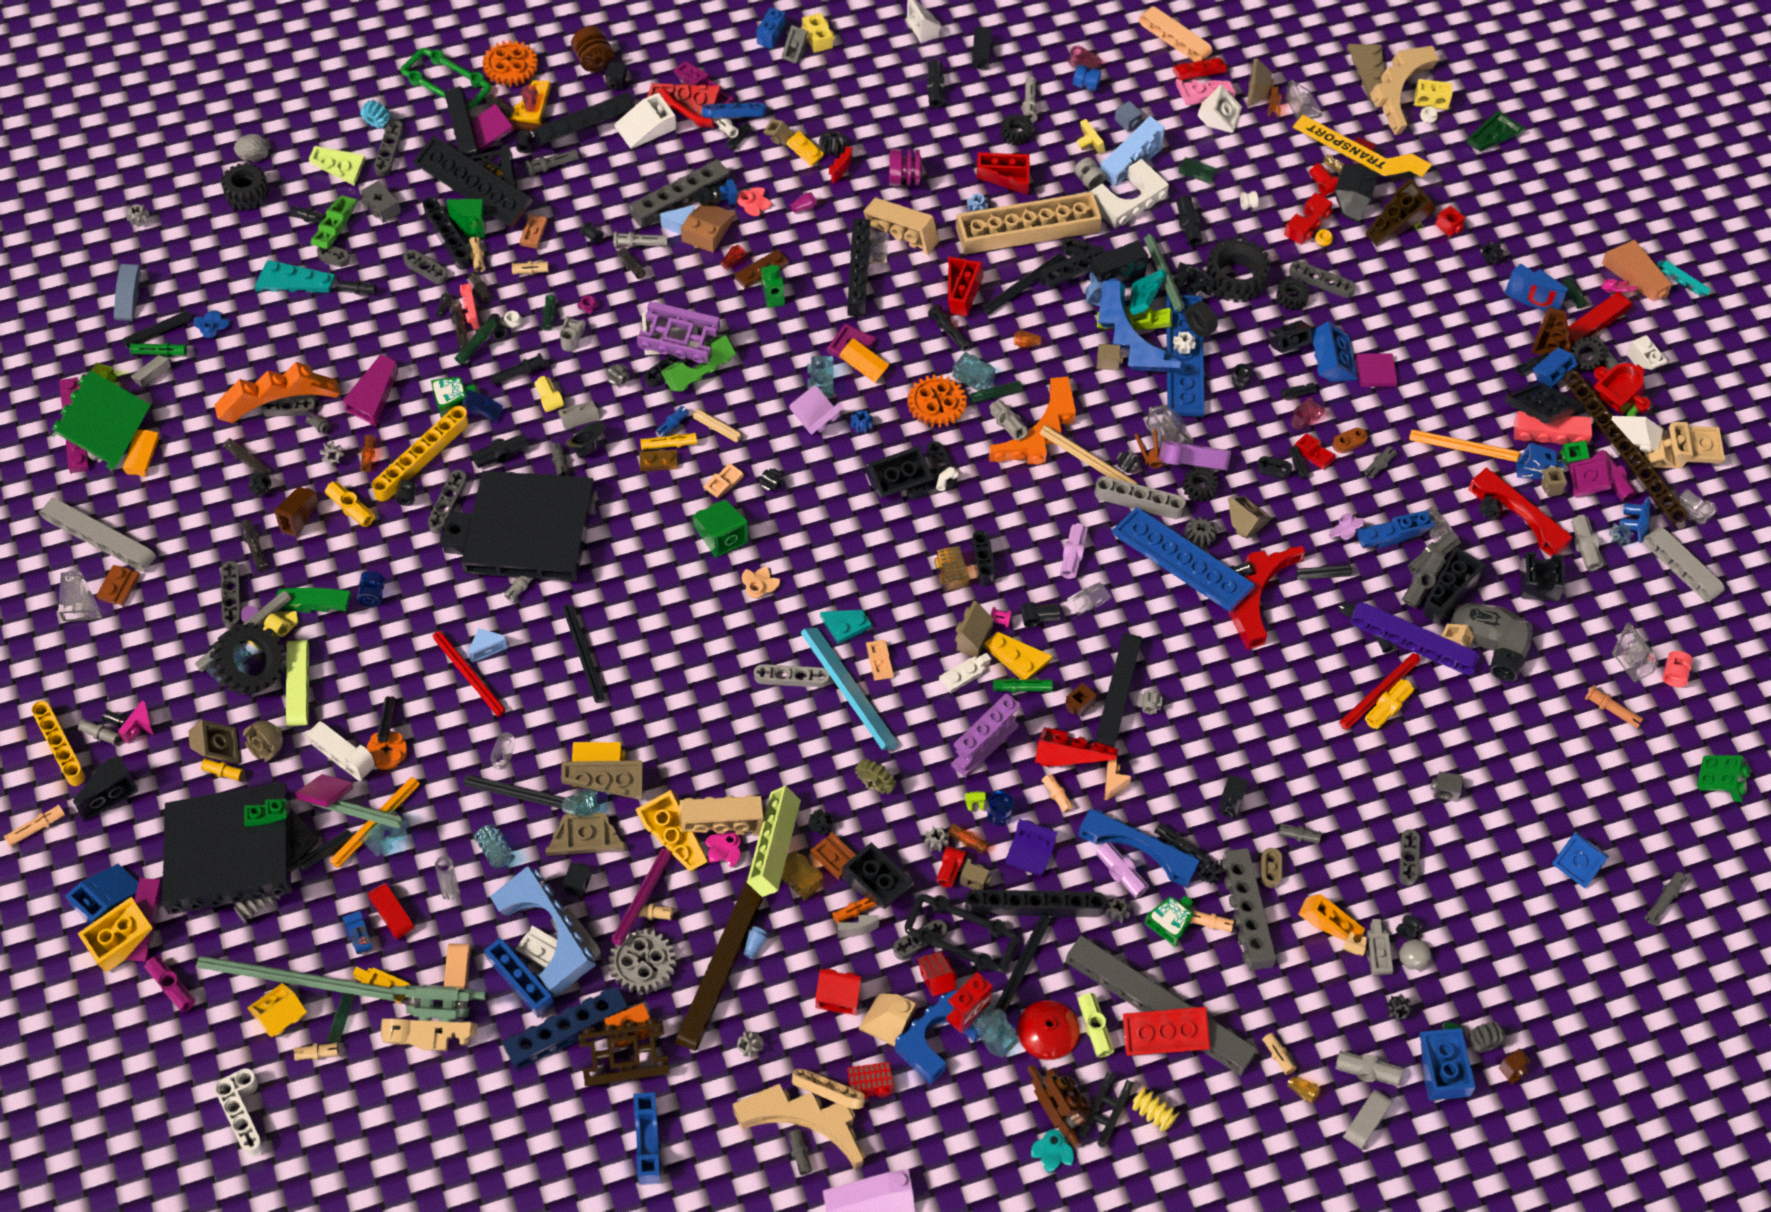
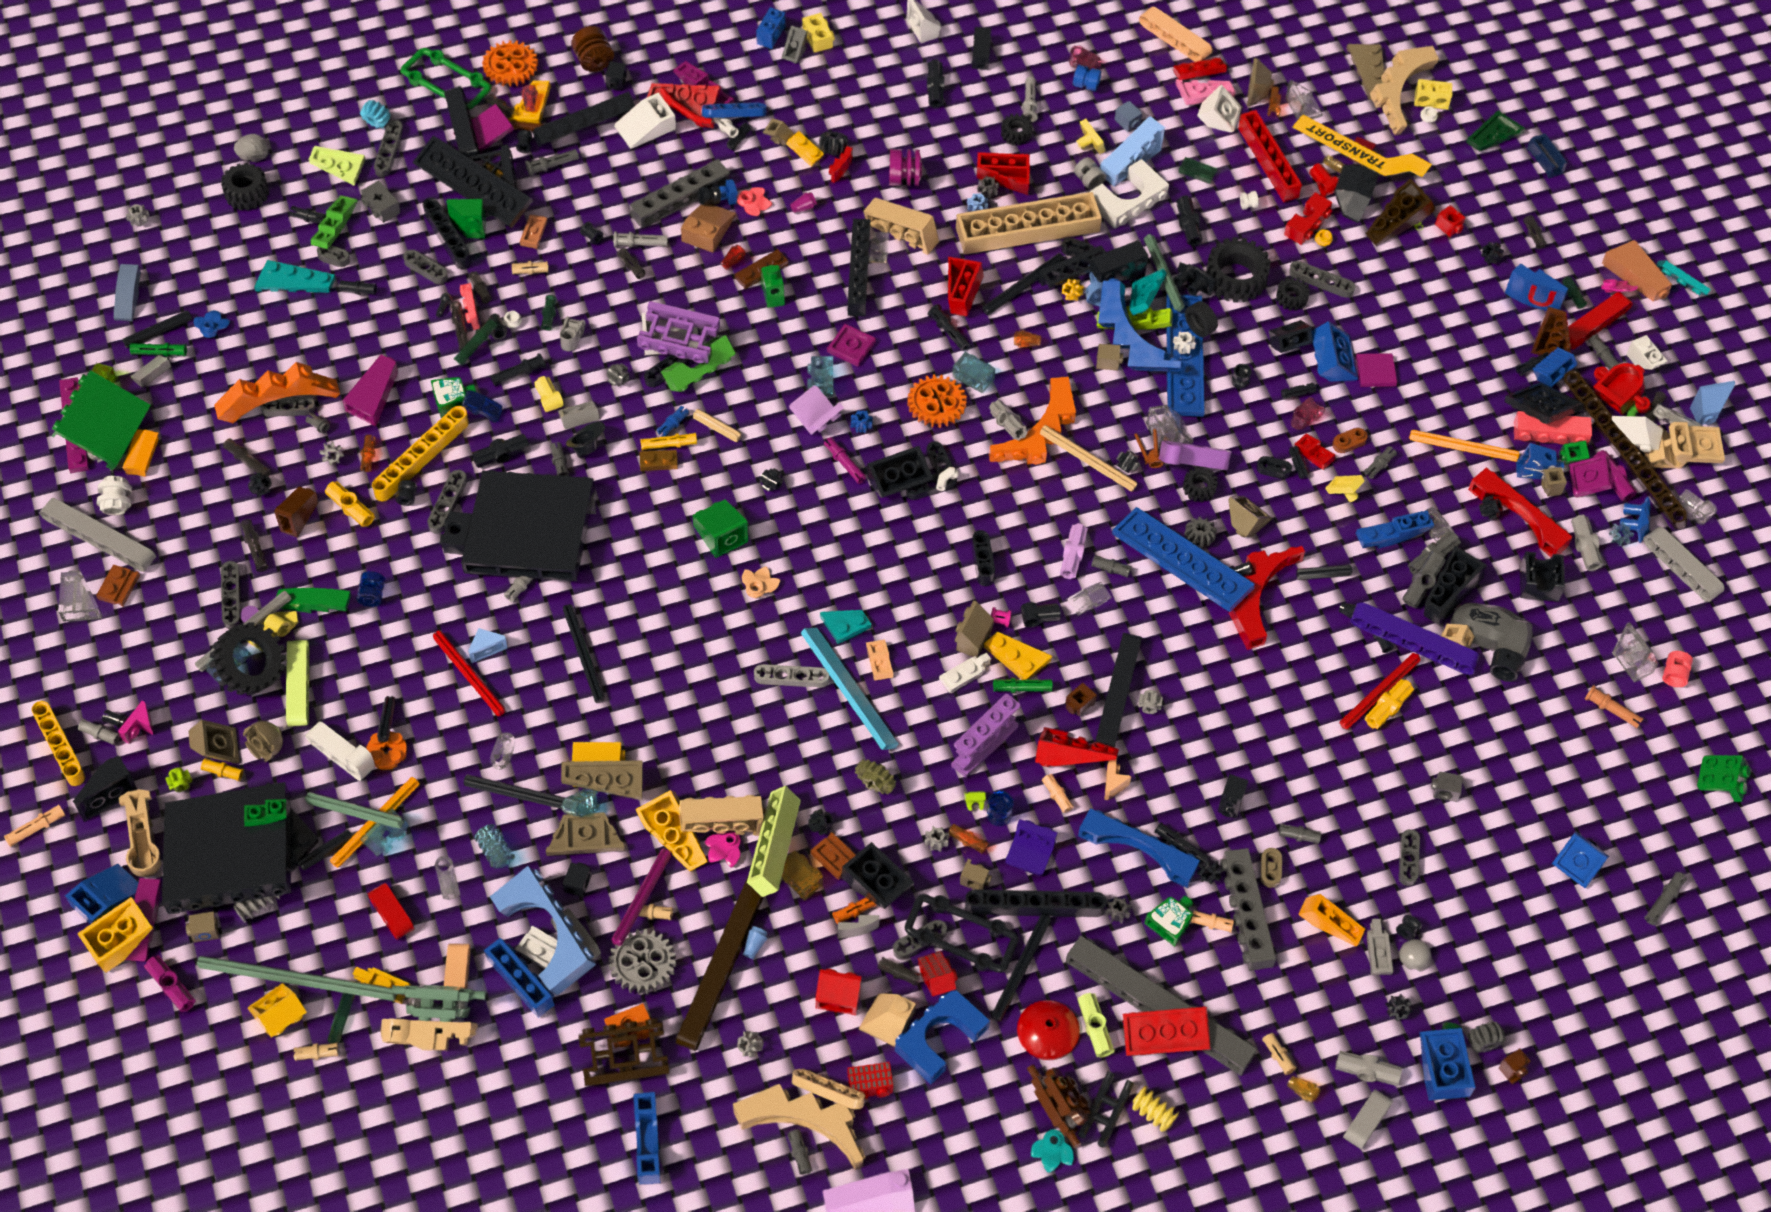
(113, 497): none -> white piece
(140, 834): none -> tan piece
(178, 779): none -> lime gear
(203, 927): none -> dark tan brick
(241, 1116): white beam -> none
(324, 790): magenta tile -> none
(357, 932): blue leg -> none
(477, 254): tan pin -> none
(561, 1038): dark blue brick -> none
(587, 304): magenta plate -> none
(674, 219): light blue slope -> none
(726, 480): light nougat slope -> none
(840, 455): none -> magenta pin
(864, 360): light orange piece -> none
(898, 971): none -> clear smoke pin
(951, 863): red piece -> none
(952, 568): clear yellow brick -> none
(969, 1002): red panel -> none
(988, 187): none -> flat silver gear
(995, 1031): clear light blue brick -> none
(997, 391): clear green axle -> none
(1072, 289): none -> yellow gear
(1111, 566): none -> dark grey pin
(1122, 869): lavender piece -> none
(1148, 499): light grey beam -> none
(1269, 156): none -> red brick
(1346, 485): none -> light yellow tile
(1346, 527): lavender plate -> none
(1353, 947): tan tile -> none
(1531, 224): none -> clear smoke pin
(1547, 155): none -> dark blue window
(1598, 353): black tyre -> none
(1658, 398): none -> clear smoke pin
(1663, 412): none -> light grey hinge
(1710, 401): none -> medium blue slope

